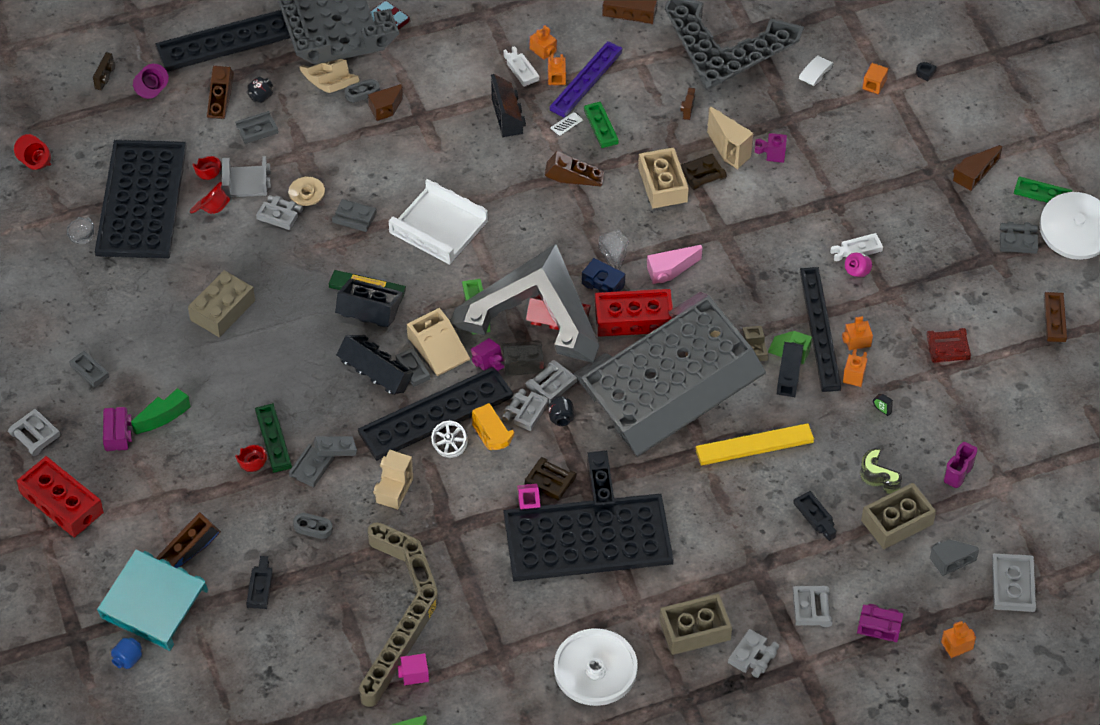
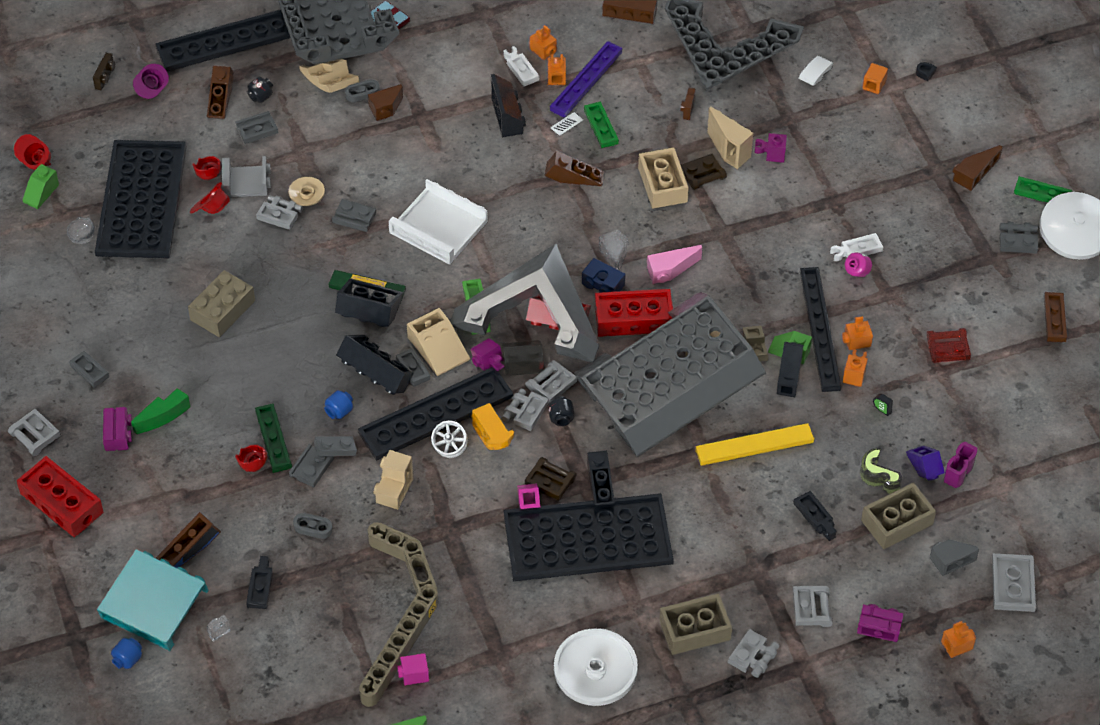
(40, 186): none -> bright green slope
(218, 627): none -> clear plate
(338, 404): none -> blue head
(926, 462): none -> dark purple slope

